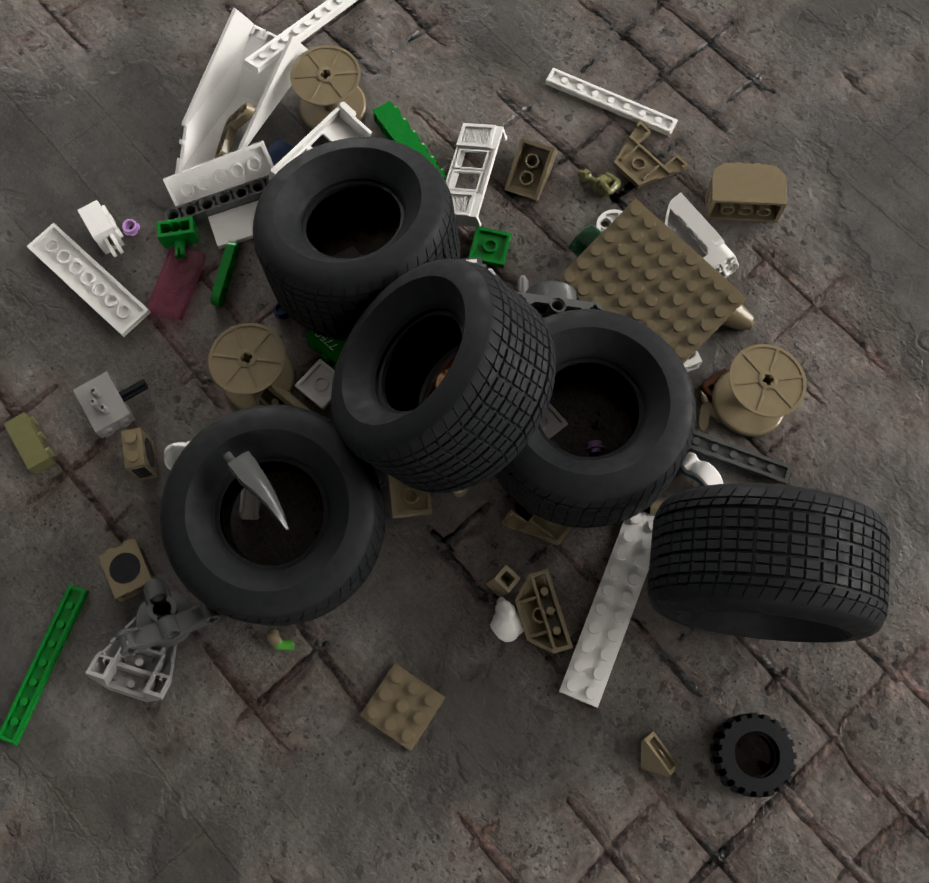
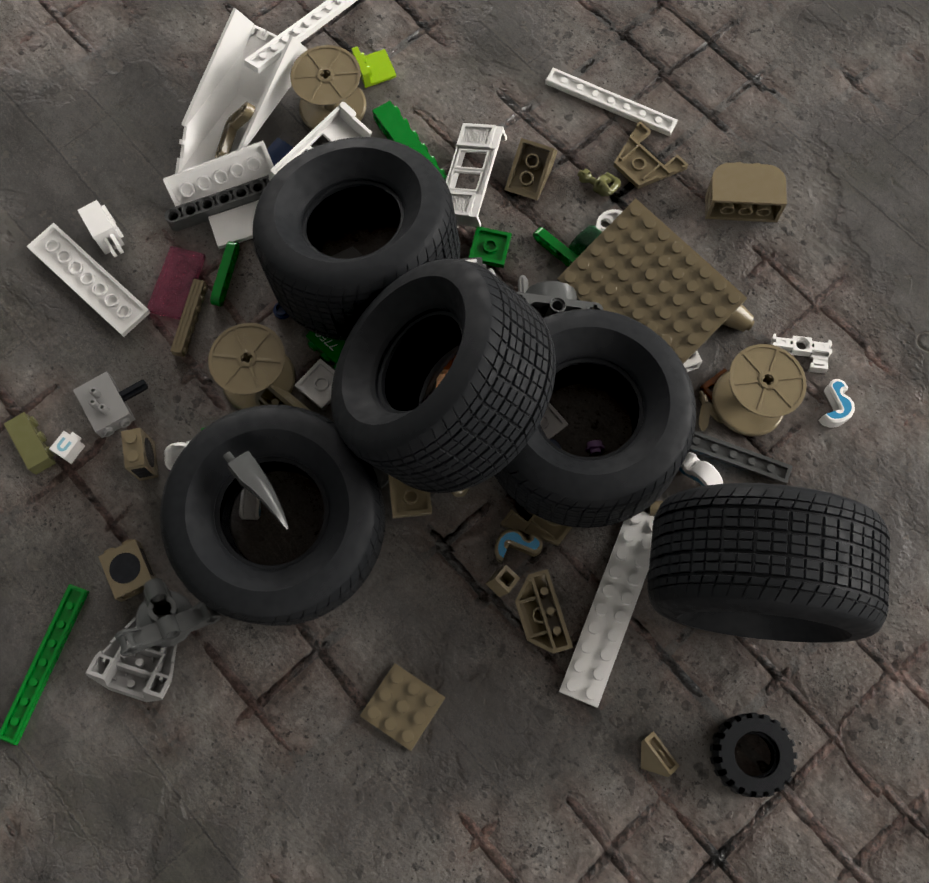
(67, 446): none -> white brick
(130, 223): lavender plate -> none
(178, 234): green brick -> none
(189, 318): none -> dark tan piece
(277, 643): arm -> none
(374, 67): none -> lime bracket
(506, 621): white hair -> none
(516, 540): none -> dark tan animal
(554, 246): none -> green beam
(700, 235): white panel -> none
(816, 350): none -> white piece
(841, 404): none -> white animal

